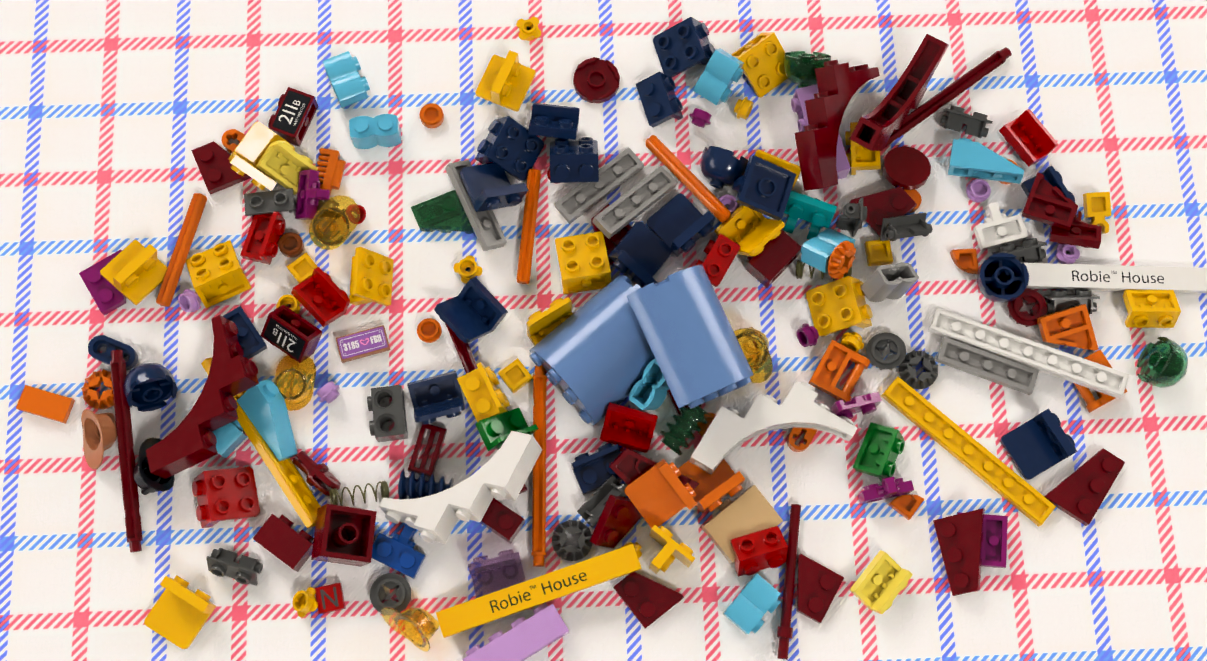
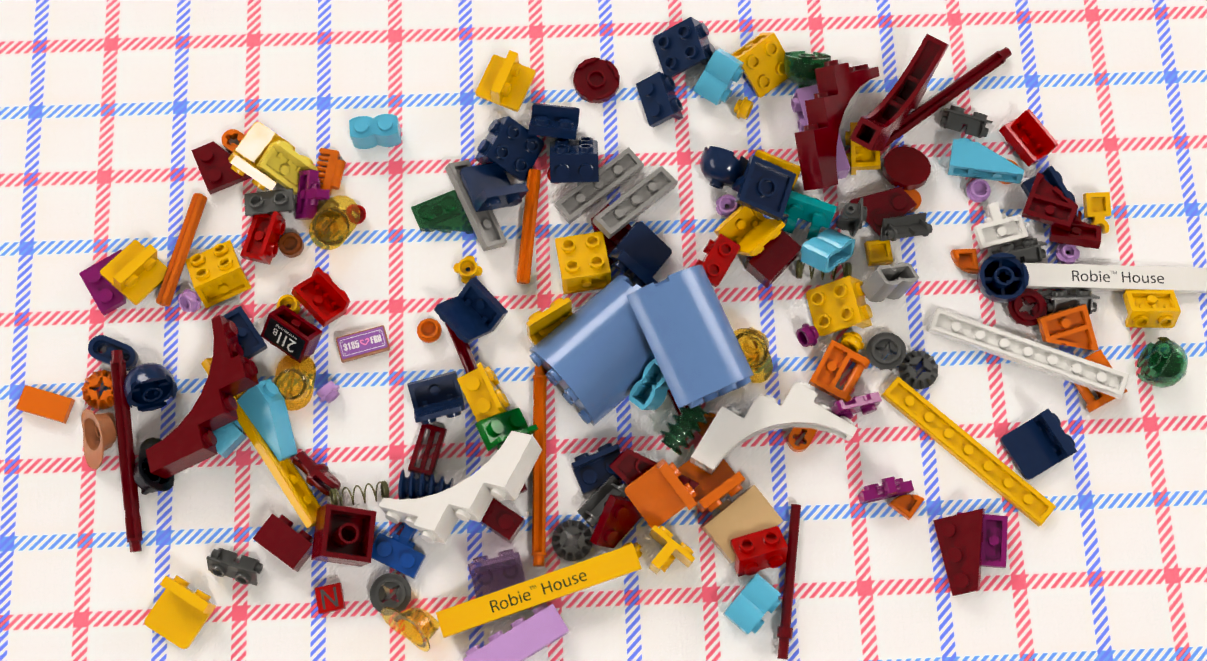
(225, 495): red bracket -> none
(293, 115): brick -> none
(302, 268): yellow tile -> none
(305, 602): yellow plate -> none
(345, 79): medium azure brick -> none
(371, 278): yellow bracket -> none
(394, 412): dark grey brick -> none
(431, 115): orange tile -> none
(515, 376): yellow tile -> none
(528, 34): yellow plate -> none
(628, 427): red bracket -> none
(646, 597): dark red wing -> none
(680, 224): dark blue bracket -> none
(697, 188): orange axle -> none
(700, 118): magenta plate -> none
(815, 588): dark red wing -> none
(841, 259): orange gear -> none
(879, 451): green bracket -> none
(880, 583): light yellow bracket -> none
(987, 366): light grey plate -> none
(1087, 486): dark red wing -> none

